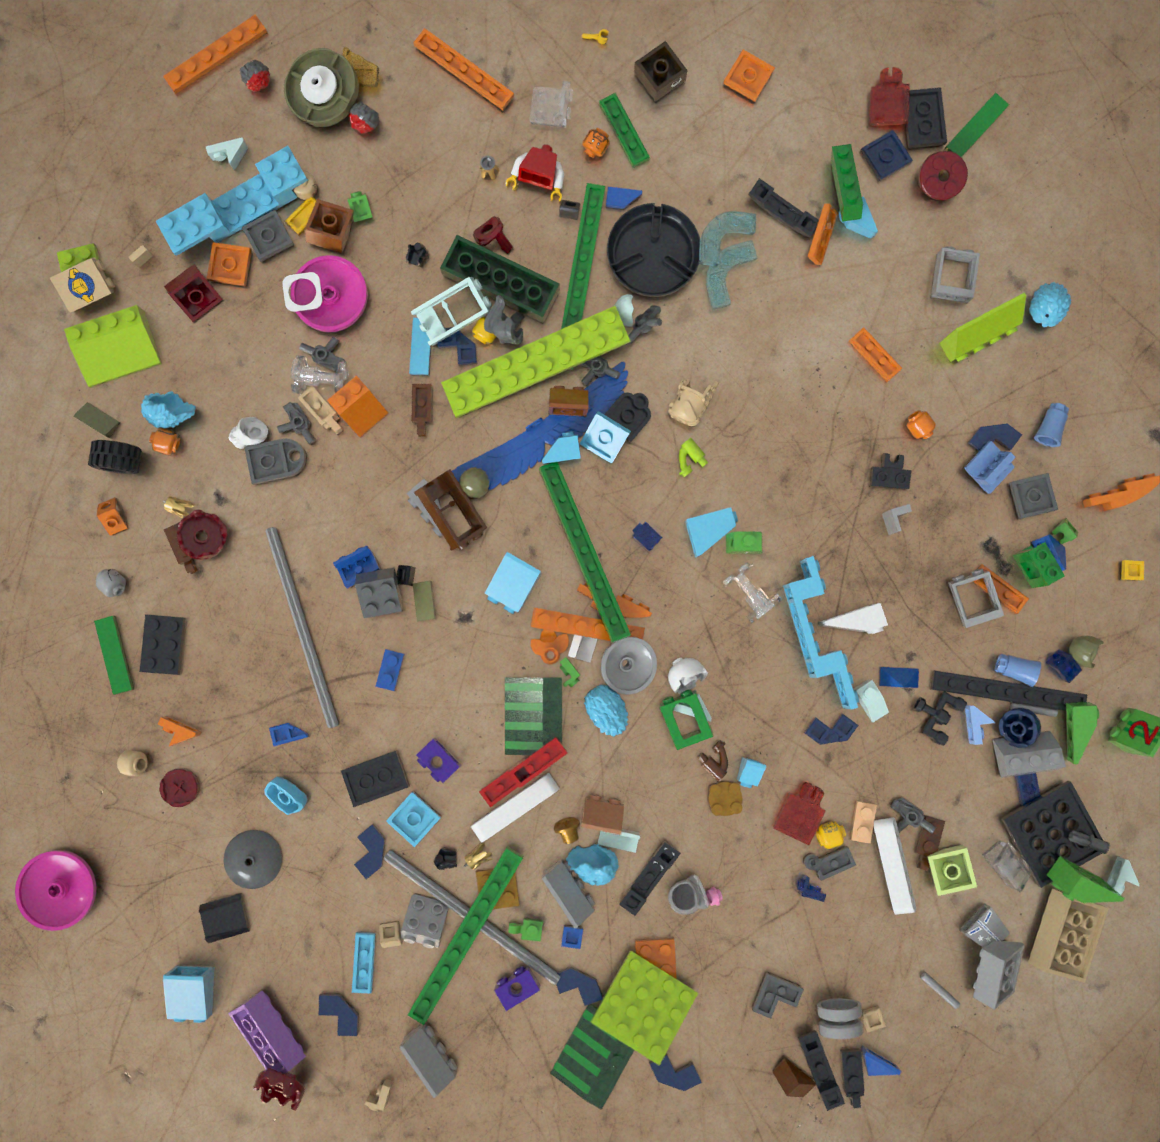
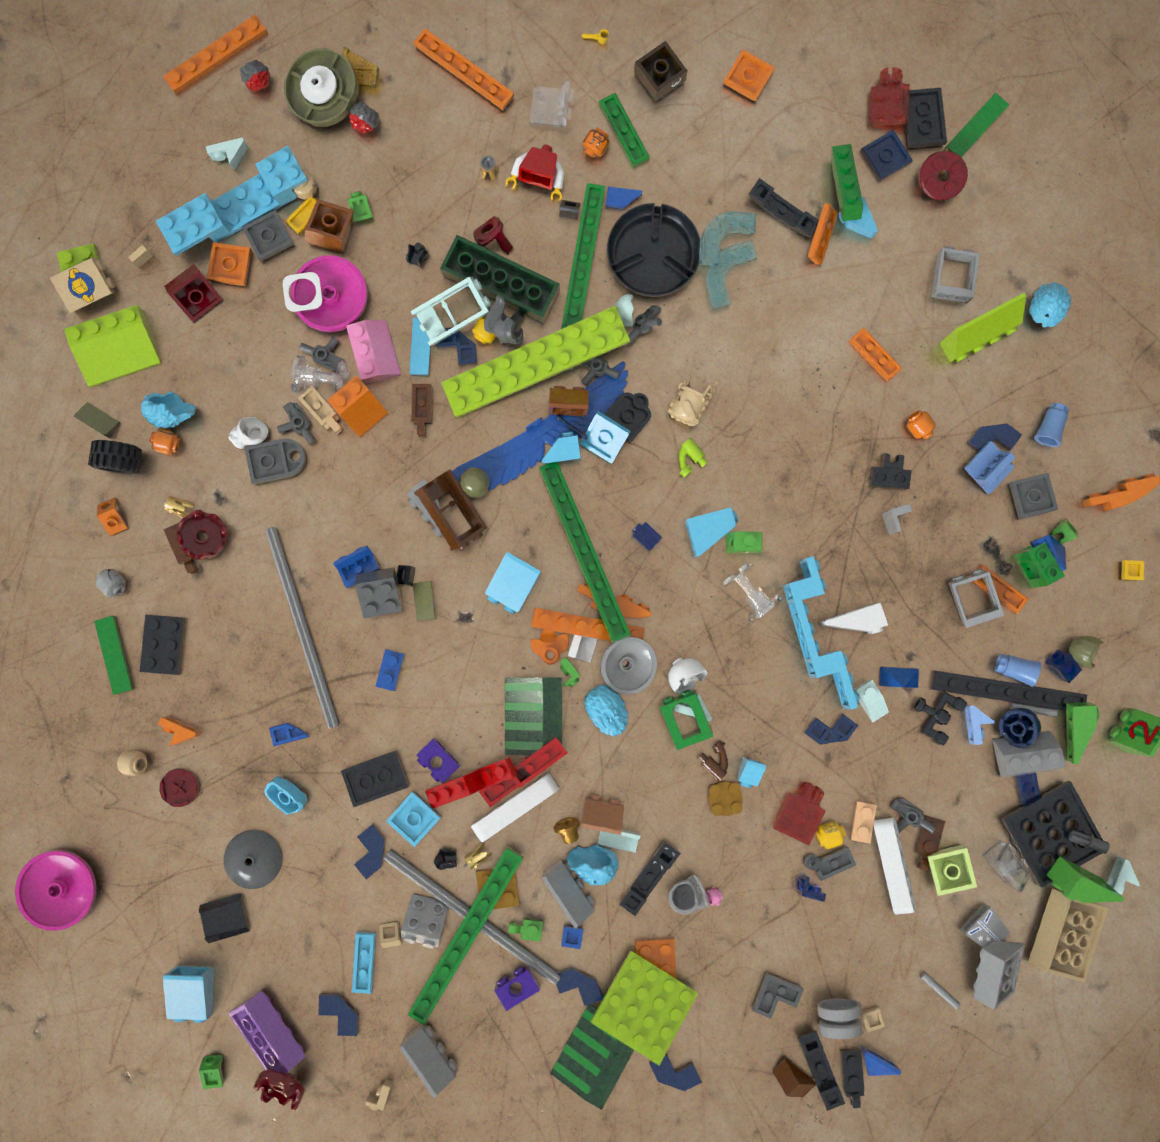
(211, 1072): none -> bright green bracket
(373, 350): none -> bright pink slope
(471, 782): none -> red bracket
(559, 418): none -> dark blue hinge

